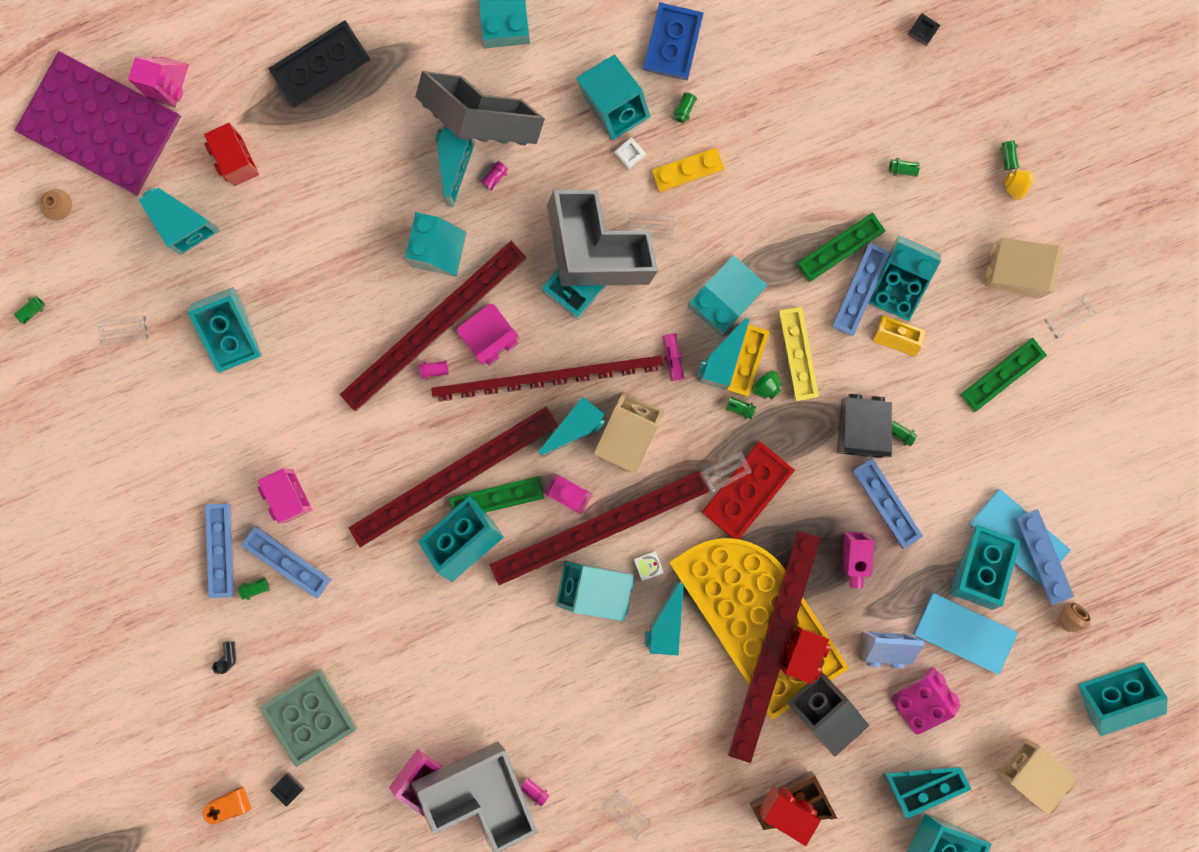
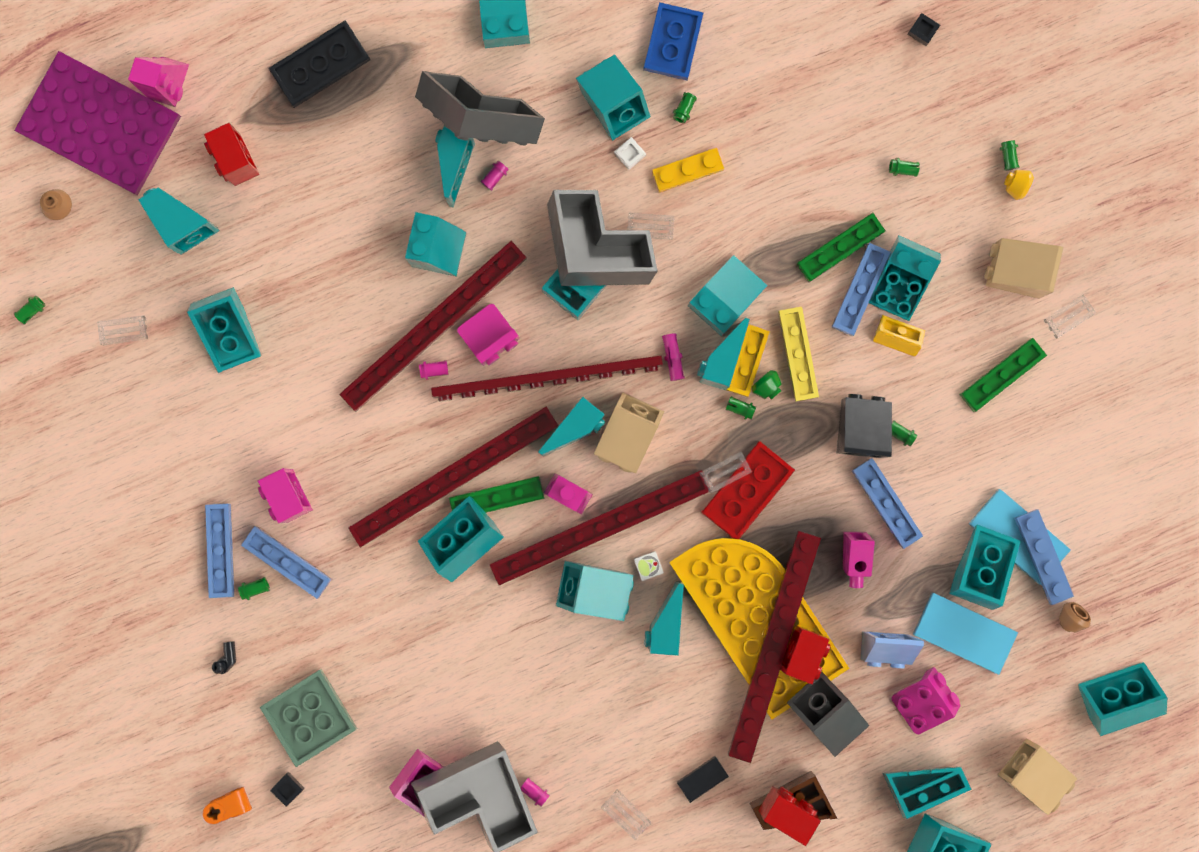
(702, 779): none -> black tile

